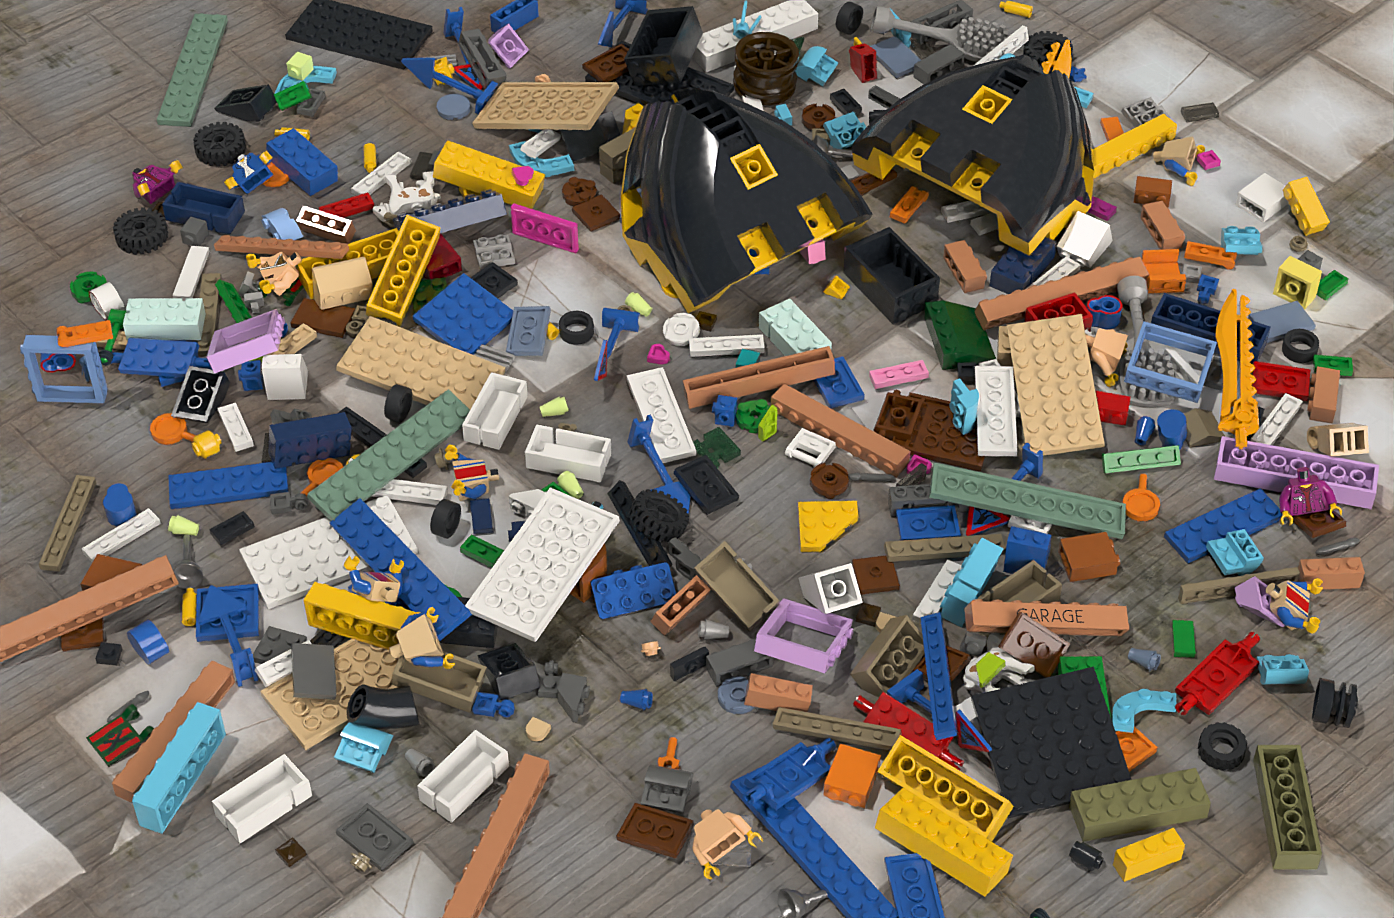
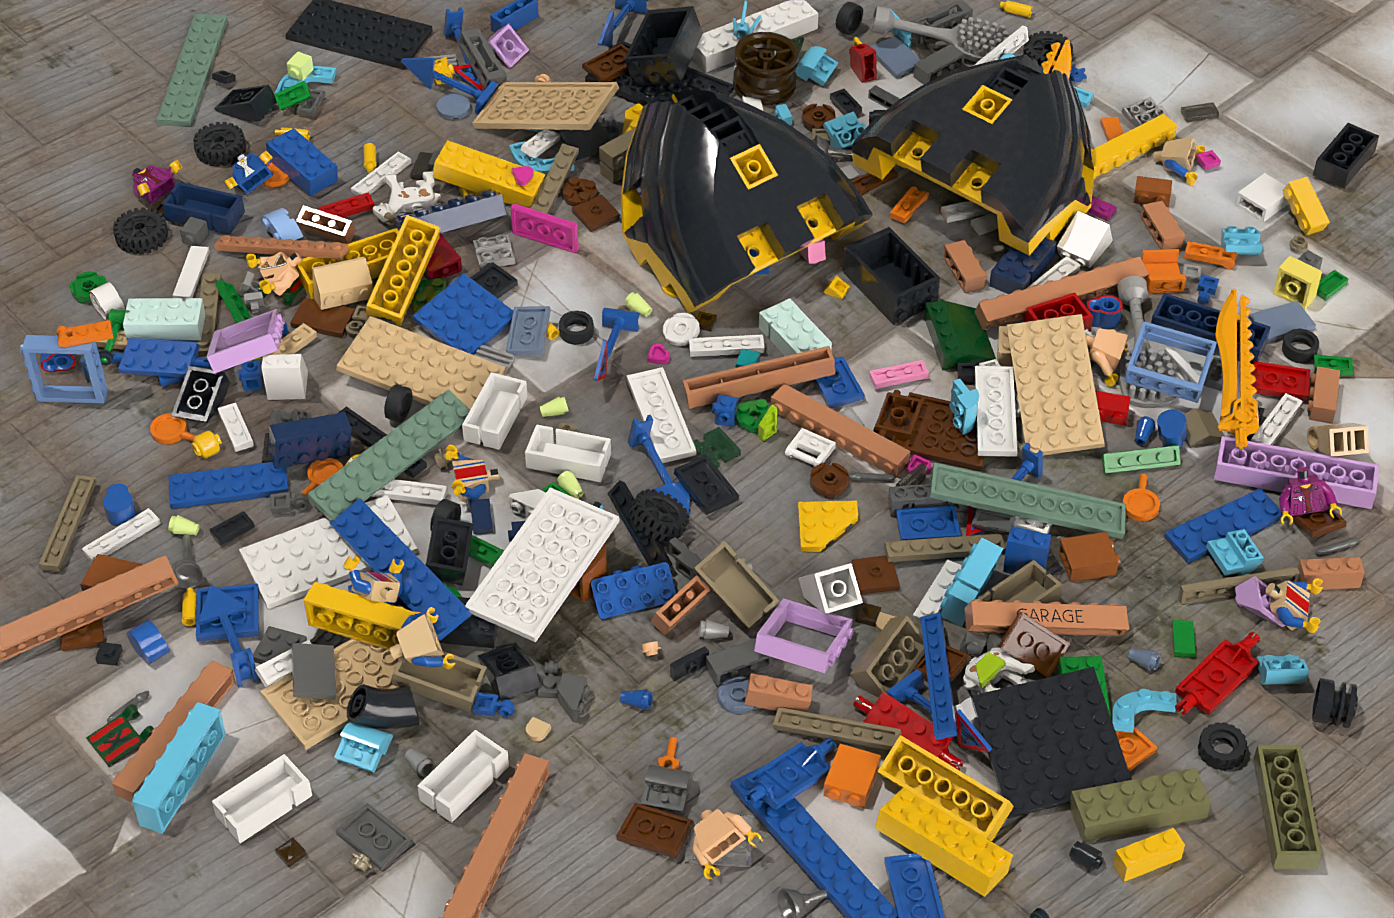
(223, 76): none -> black tile
(449, 549): none -> black slope
(555, 179): none -> dark tan plate
(993, 521): none -> dark grey tile
(1345, 155): none -> black brick

